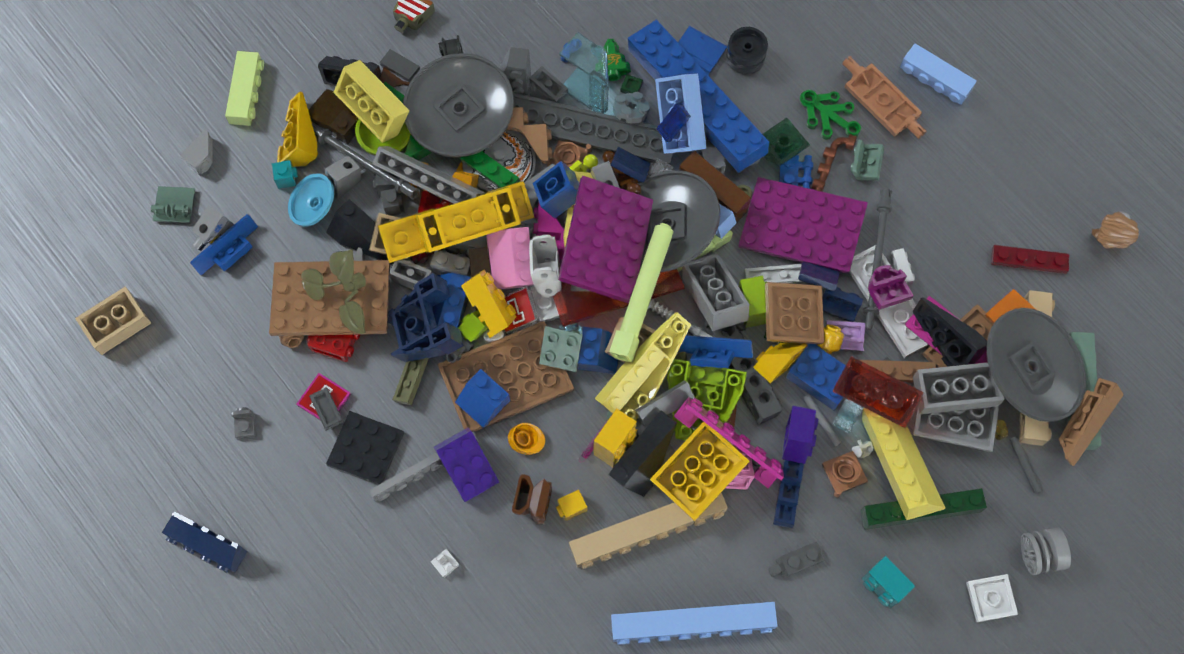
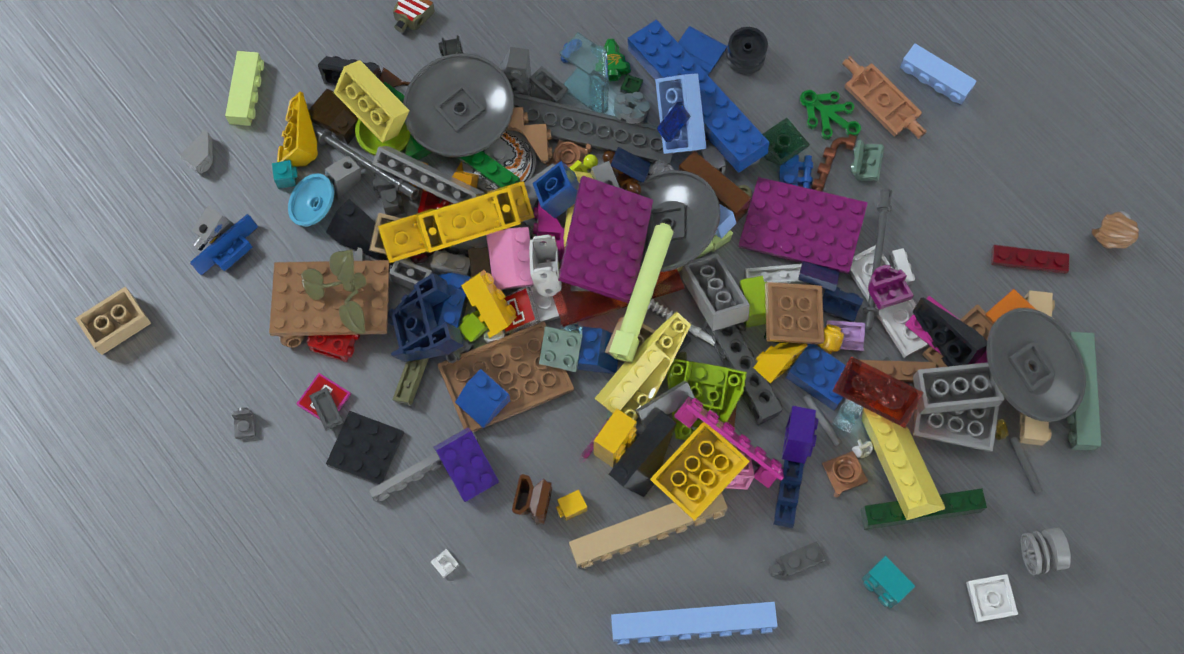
(173, 204): sand green hinge -> none
(205, 542): dark blue wedge -> none
(399, 65): dark grey tile -> none
(526, 439): light orange hat -> none
(715, 351): blue bracket -> none
(1089, 418): medium nougat wedge -> none

